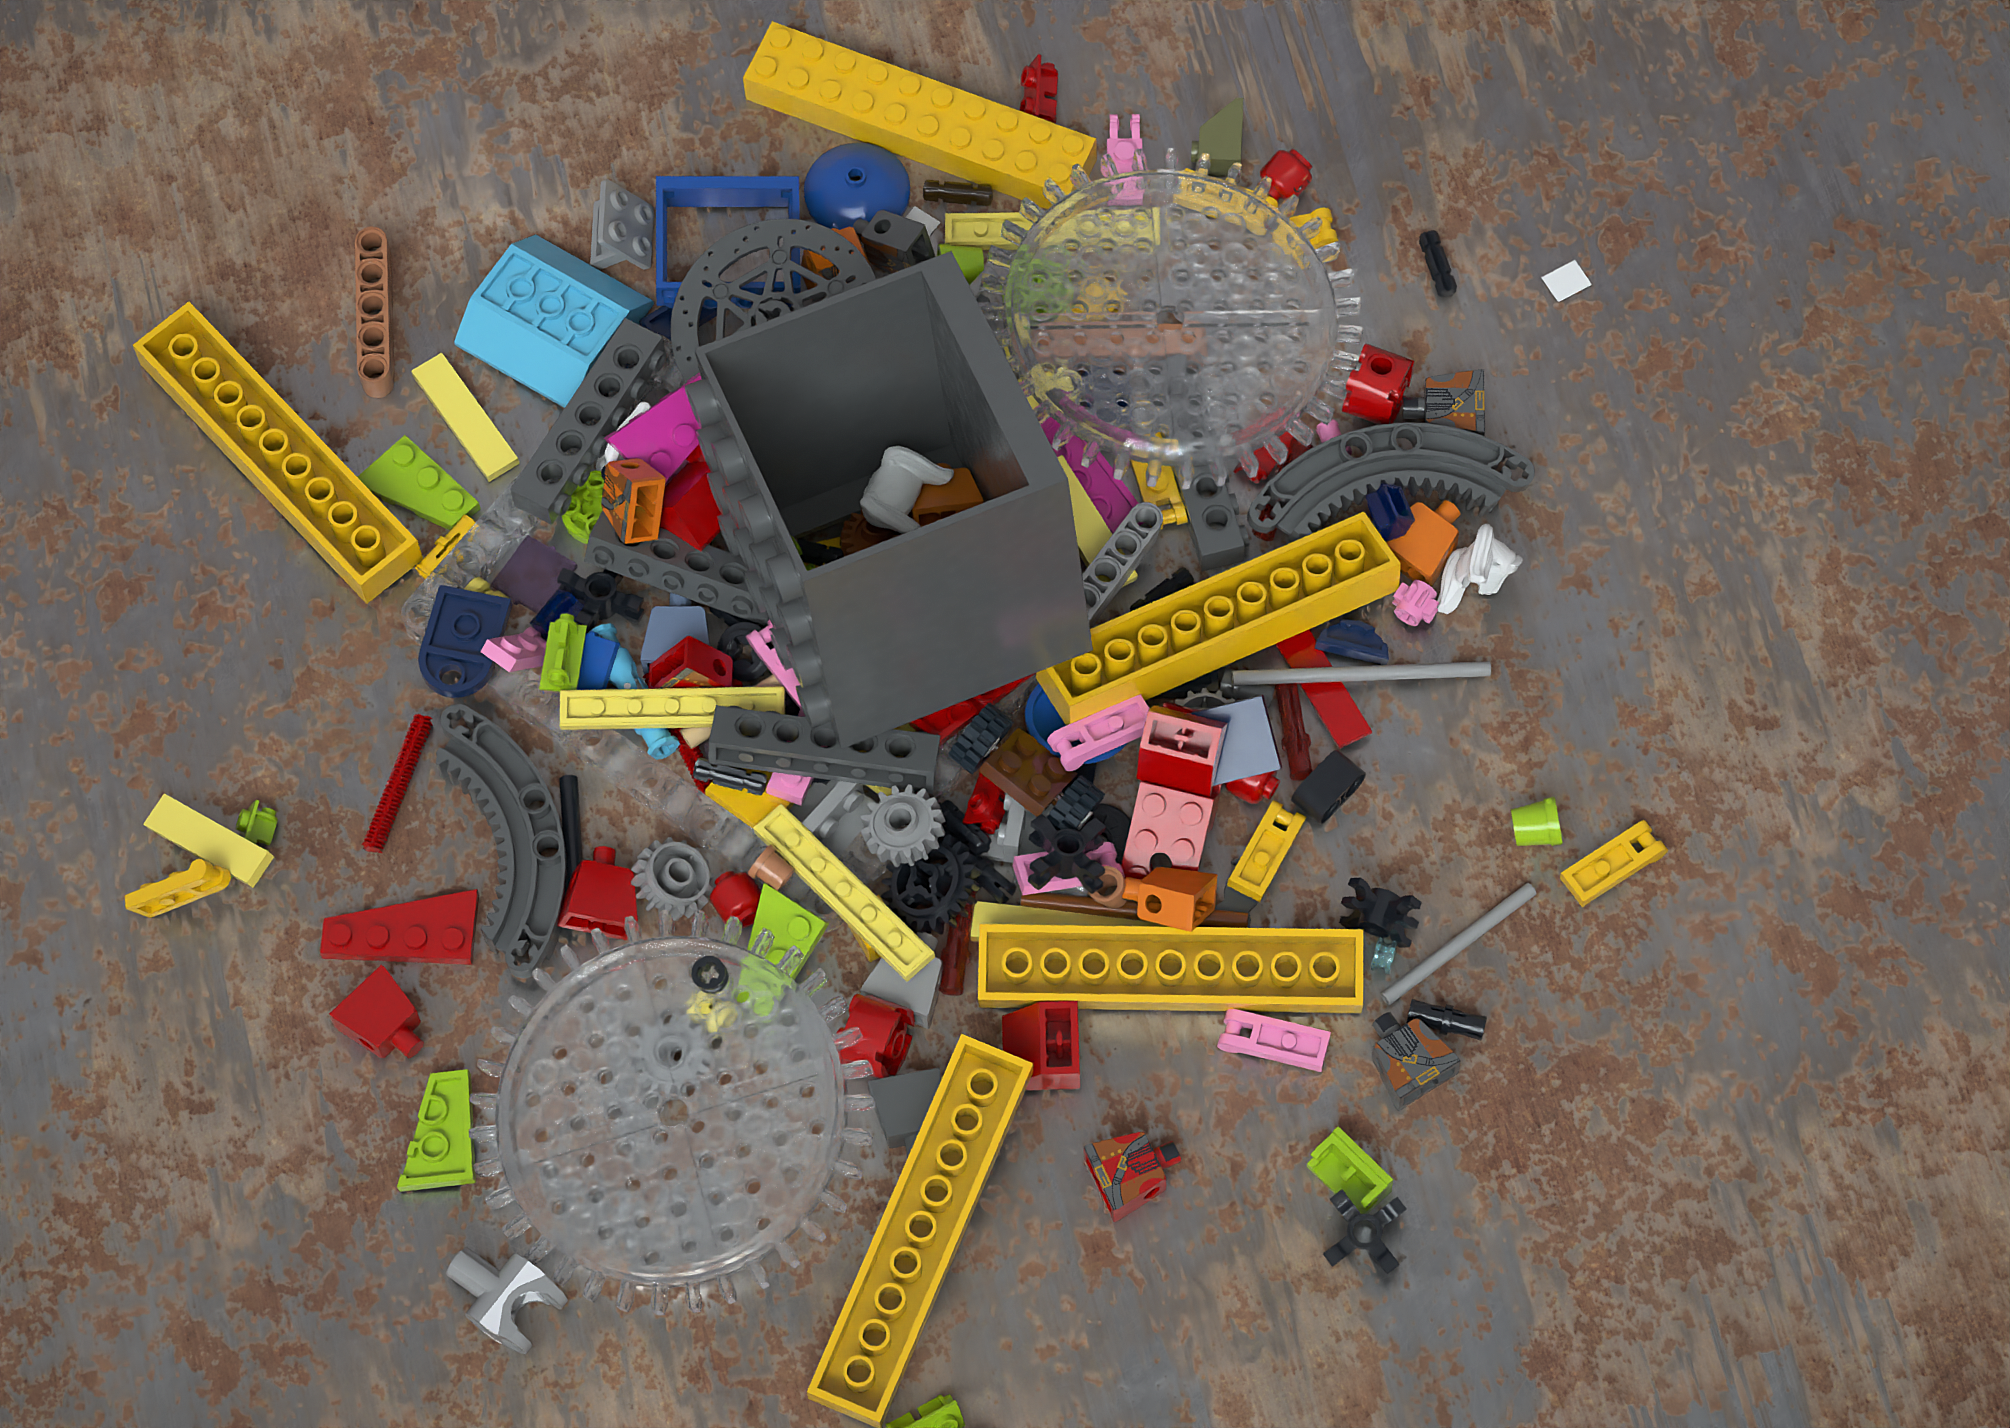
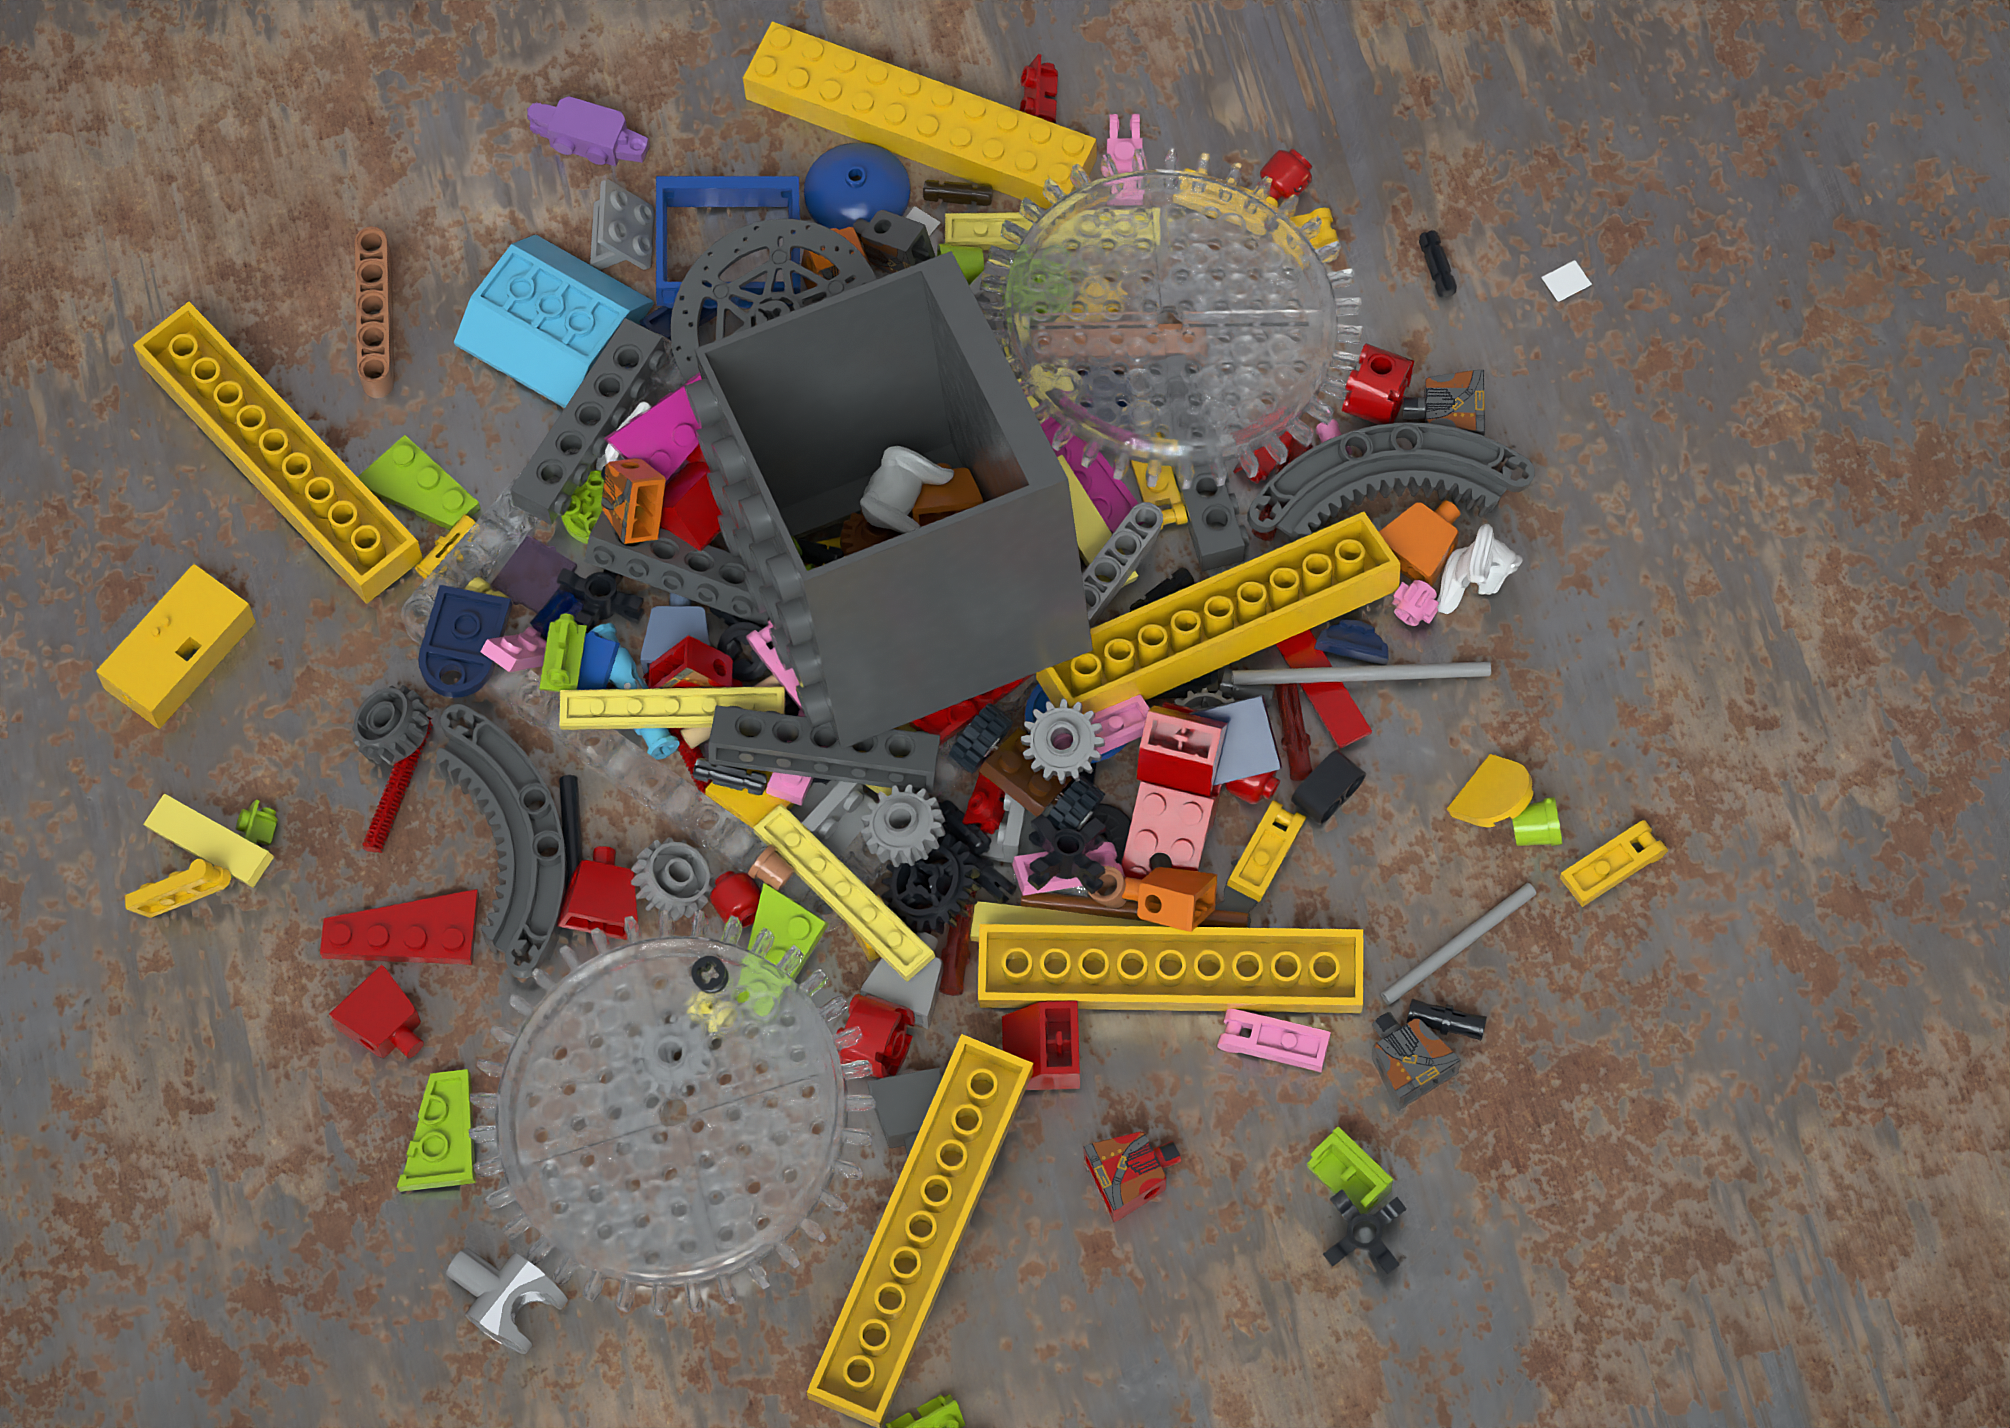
(176, 646): none -> yellow brick
(390, 724): none -> dark grey gear
(465, 417): light yellow tile -> none
(587, 131): none -> medium lavender hinge
(1056, 722): none -> light grey gear
(1221, 139): olive slope -> none
(1380, 912): black pin -> none
(1384, 955): clear light blue bush -> none
(1390, 511): clear blue piece -> none
(1493, 793): none -> yellow tile

